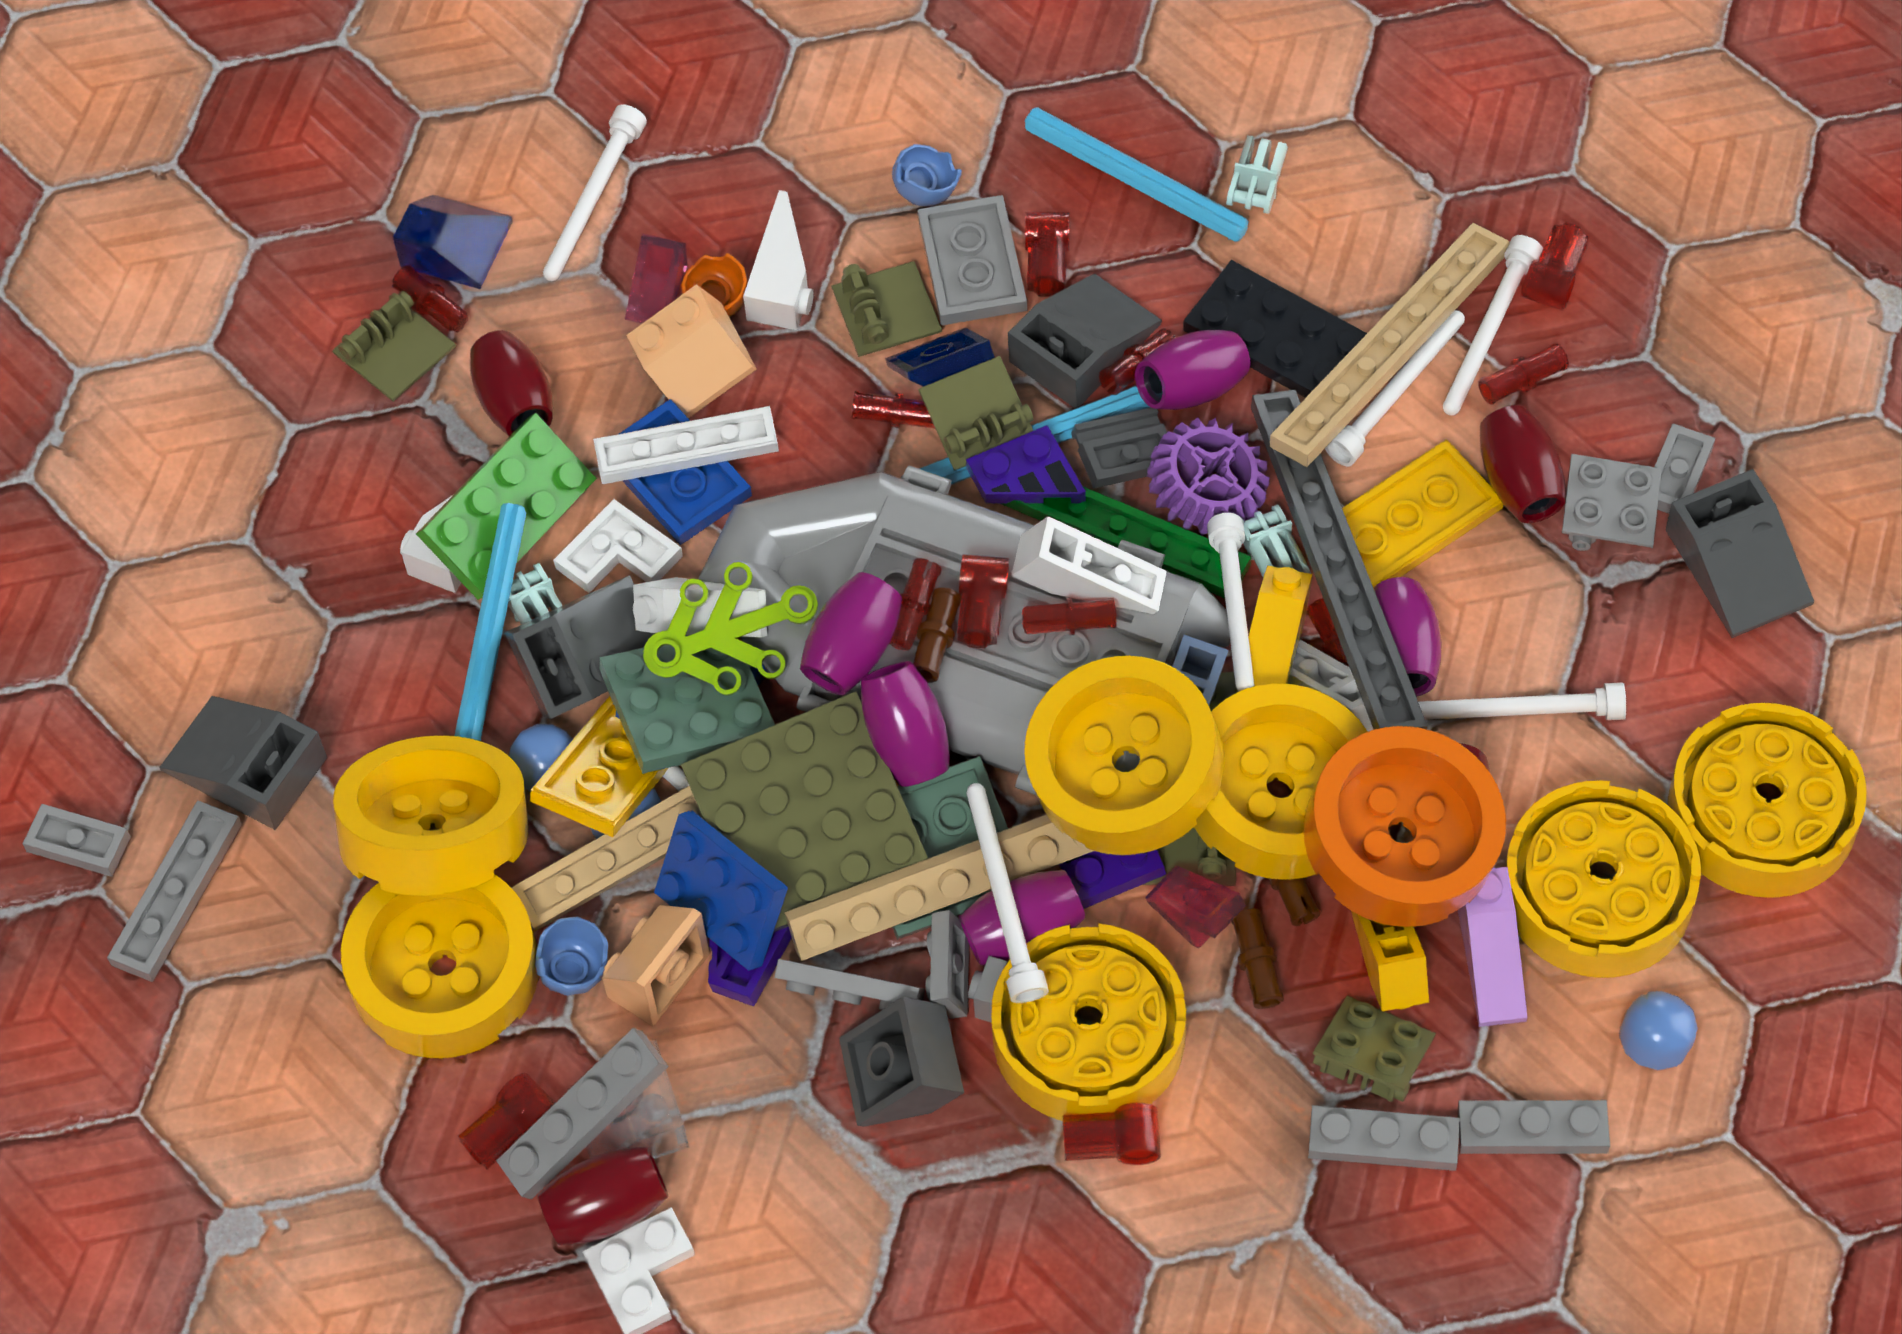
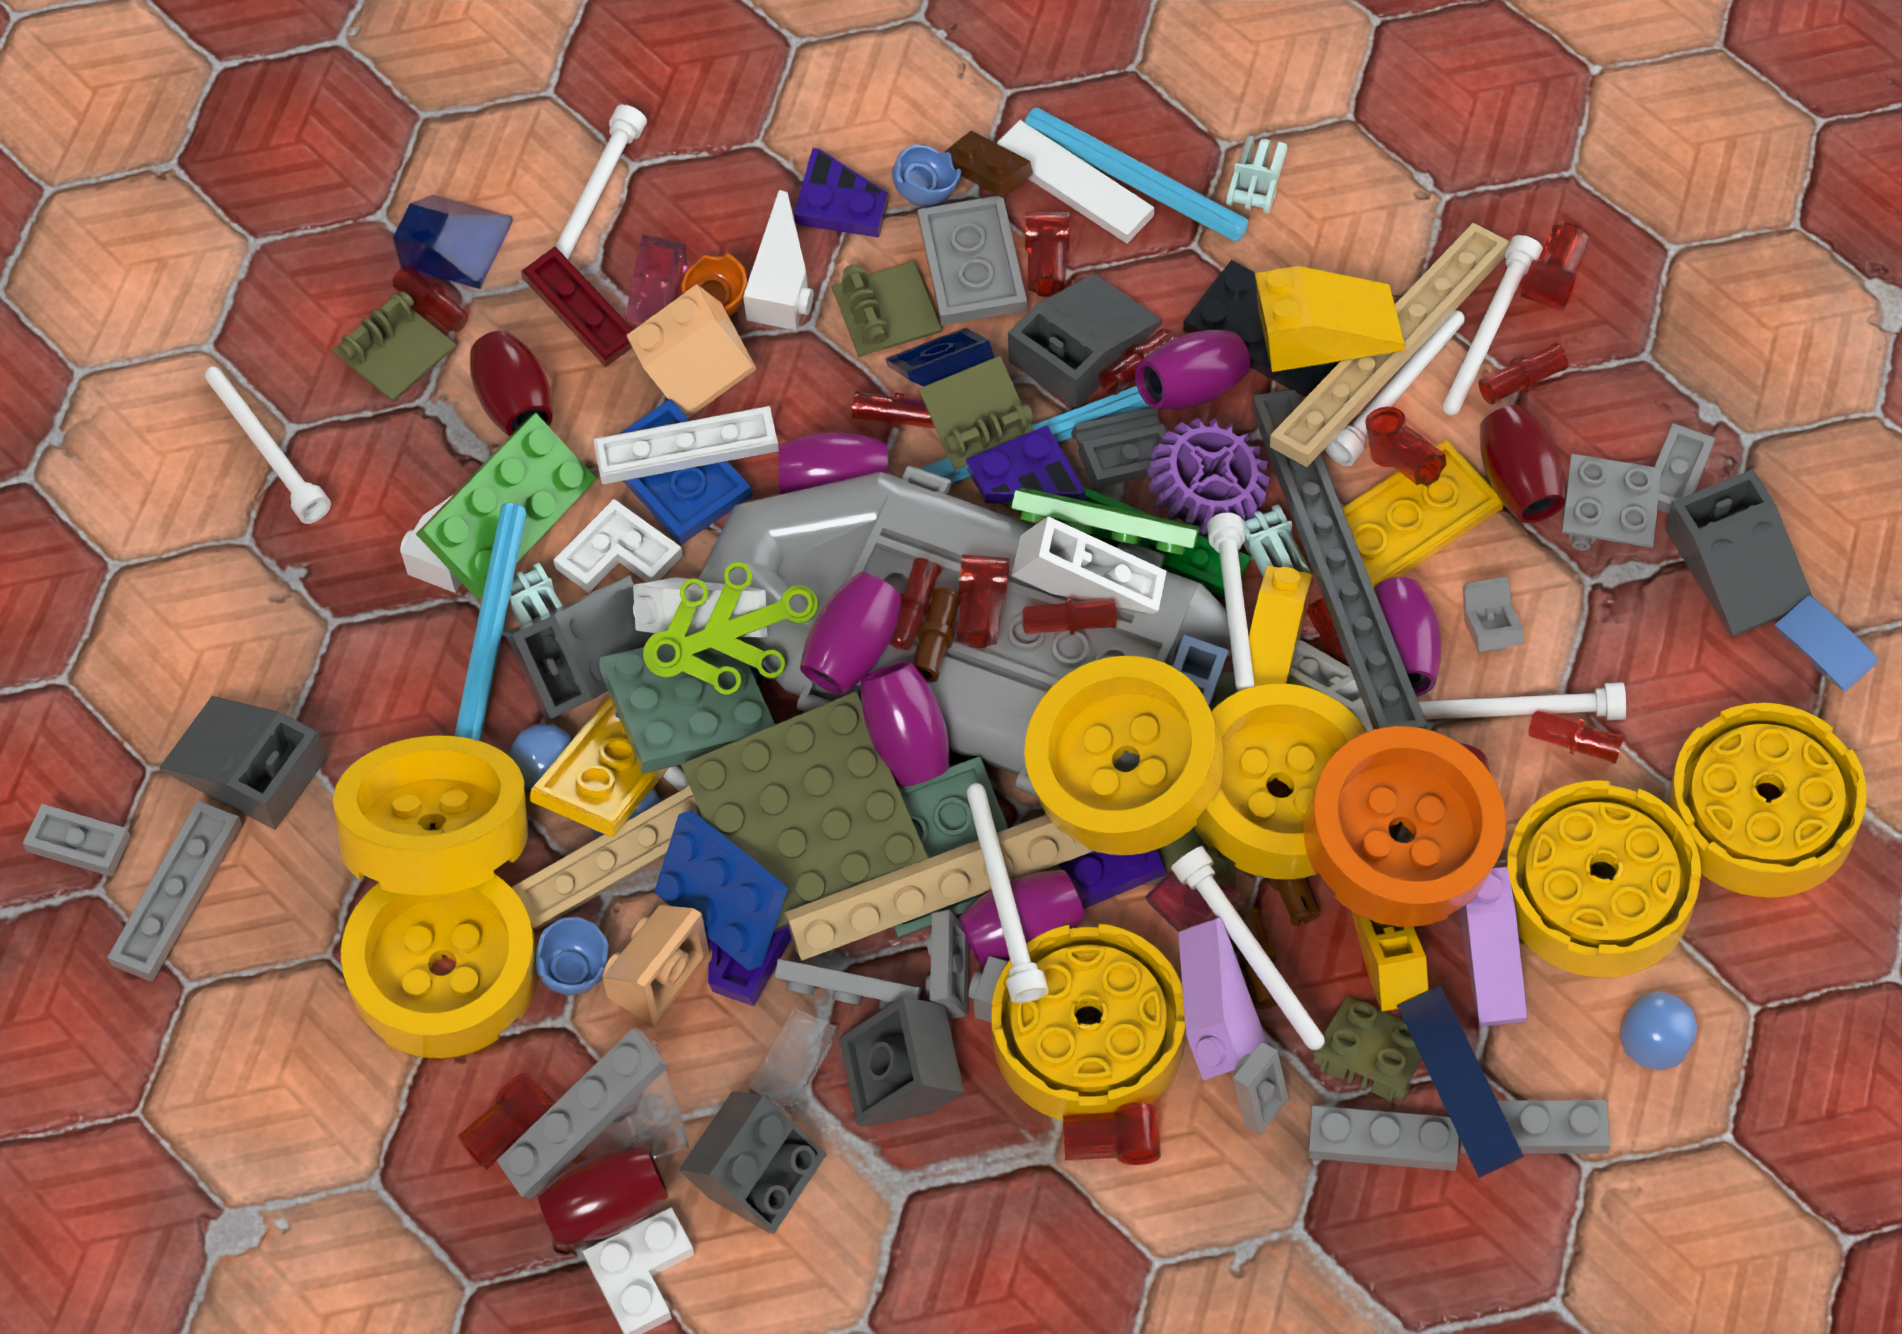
(306, 499): none -> white piece
(579, 306): none -> dark red tile
(753, 1160): none -> dark grey slope
(794, 1060): none -> clear plate
(828, 459): none -> magenta piece
(839, 198): none -> dark purple wing
(989, 164): none -> reddish brown plate
(1079, 183): none -> white tile
(1087, 516): none -> plate
(1197, 872): none -> white piece
(1216, 1000): none -> lavender slope
(1260, 1087): none -> light grey plate
(1324, 317): none -> yellow slope
(1399, 446): none -> clear red piece
(1460, 1081): none -> dark blue slope
(1491, 615): none -> light grey bracket
(1575, 736): none -> clear red axle
(1826, 643): none -> medium blue slope

